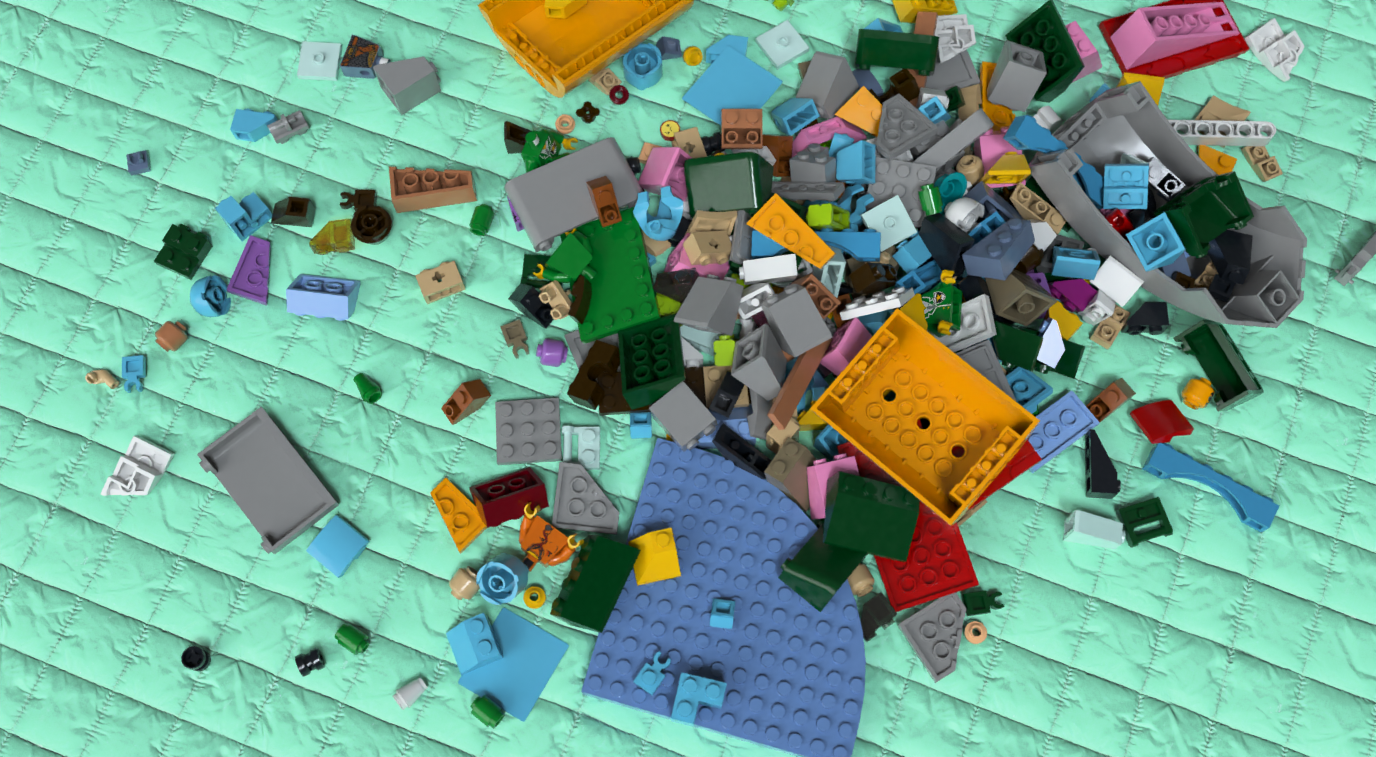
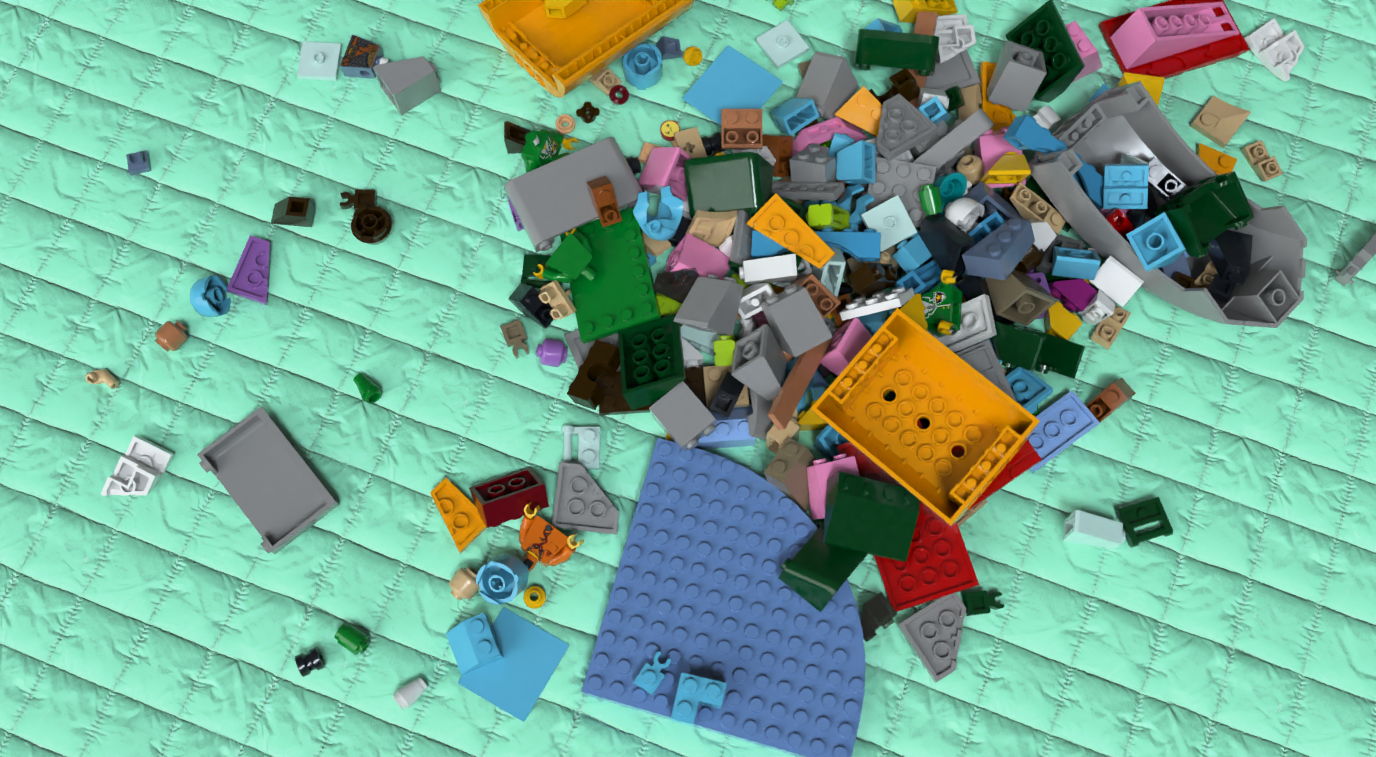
(133, 369): medium azure plate -> none
(183, 251): dark green plate -> none
(191, 657): black wheel -> none
(244, 217): medium azure brick -> none
(251, 125): medium azure slope -> none
(288, 126): light grey hips -> none
(322, 296): light blue slope -> none
(333, 237): clear yellow slope -> none
(337, 546): medium azure slope -> none
(430, 188): nougat wedge -> none
(434, 290): tan brick -> none
(465, 400): dark orange slope -> none
(481, 220): green brick -> none
(487, 711): green brick -> none
(528, 431): light grey plate -> none
(582, 292): dark brown slope -> none
(594, 583): dark green slope -> none
(640, 425): medium azure slope -> none
(657, 557): yellow slope -> none
(708, 247): tan brick -> none
(722, 613): medium azure slope -> none
(737, 42): medium azure slope -> none
(740, 452): black slope -> none
(861, 581): tan head -> none
(868, 80): sand blue slope -> none
(972, 638): light nougat plate -> none
(1052, 344): slope -> none
(1099, 470): black slope -> none
(1149, 318): black slope -> none
(1161, 421): red slope -> none
(1197, 393): light orange head -> none
(1221, 363): dark green windscreen -> none
(1230, 128): white beam -> none
(1250, 507): dark azure arch -> none

